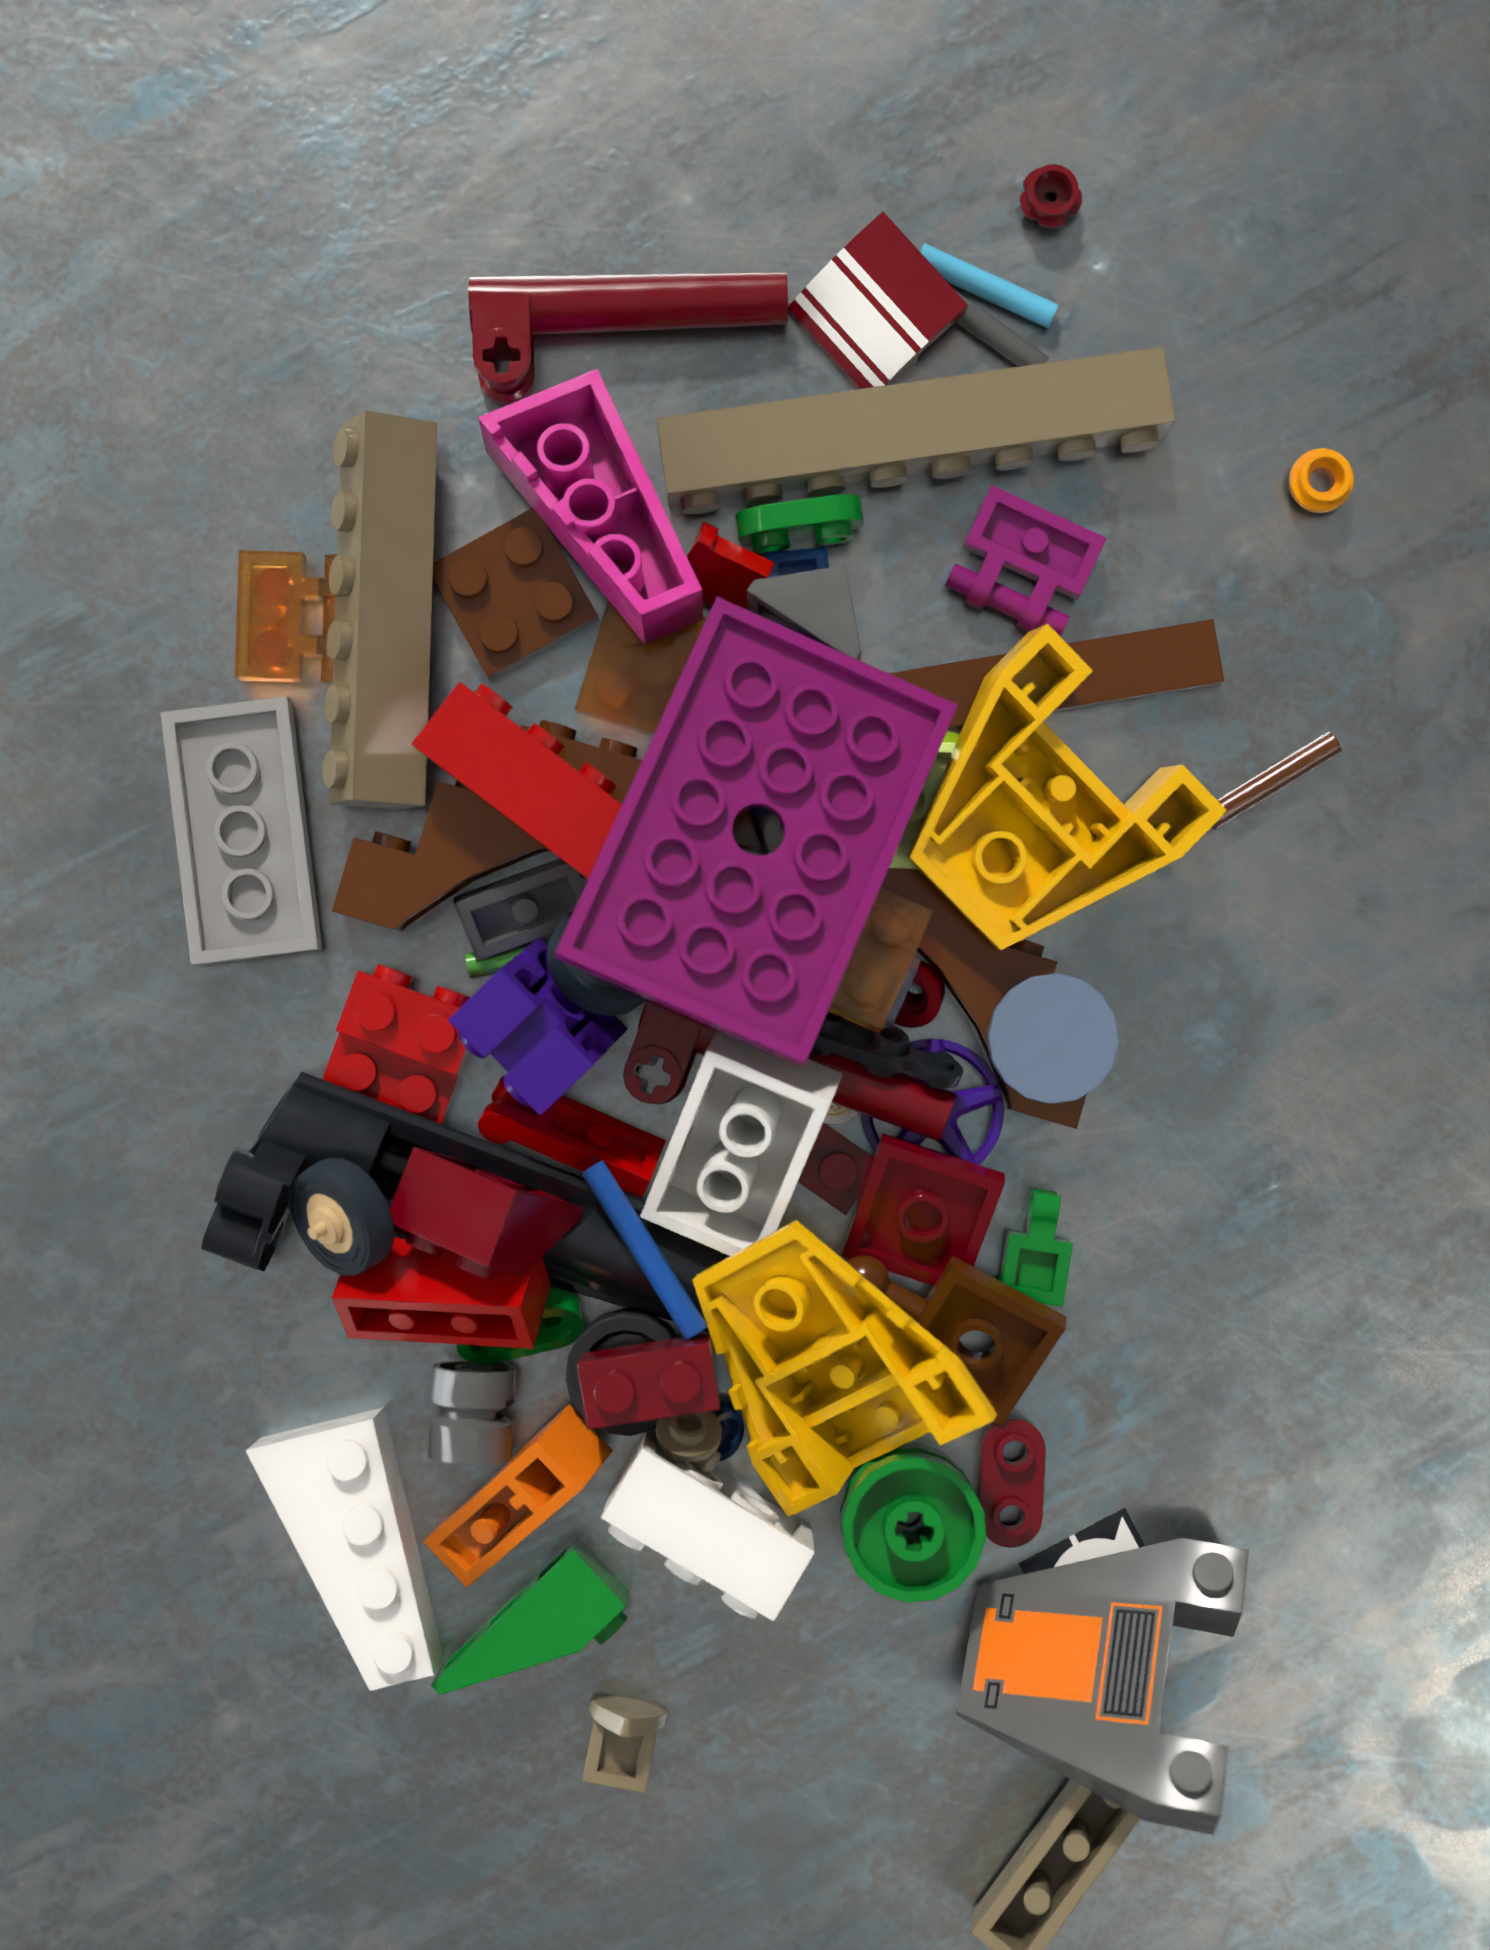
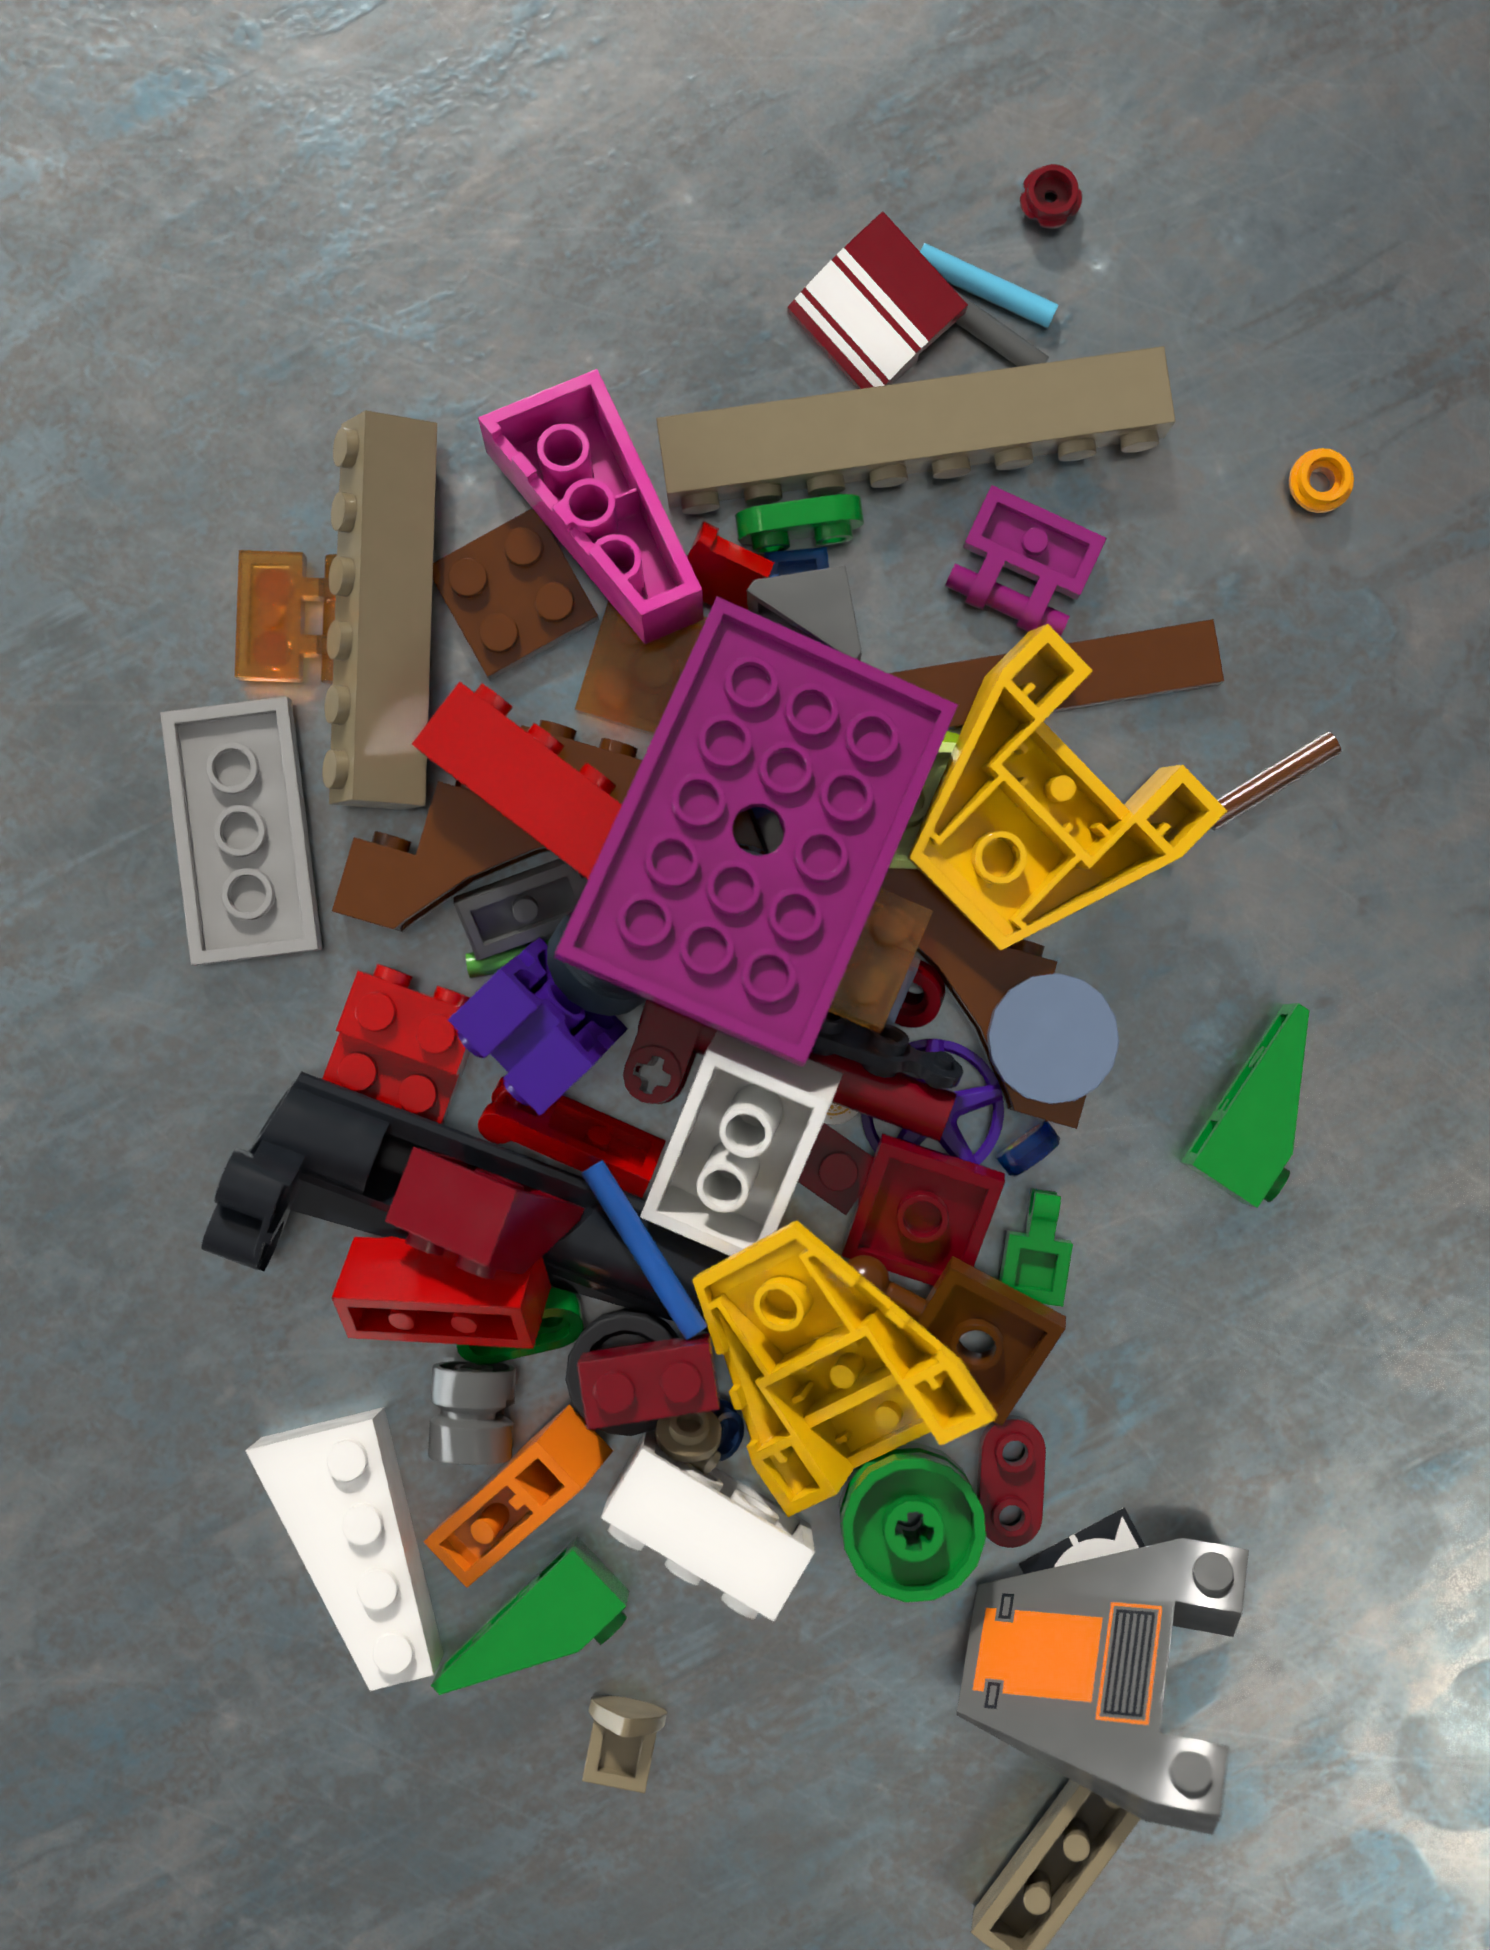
(342, 1216): black wheel -> none
(513, 309): dark red axle -> none
(1028, 1149): none -> clear blue tile
(1255, 1122): none -> green slope

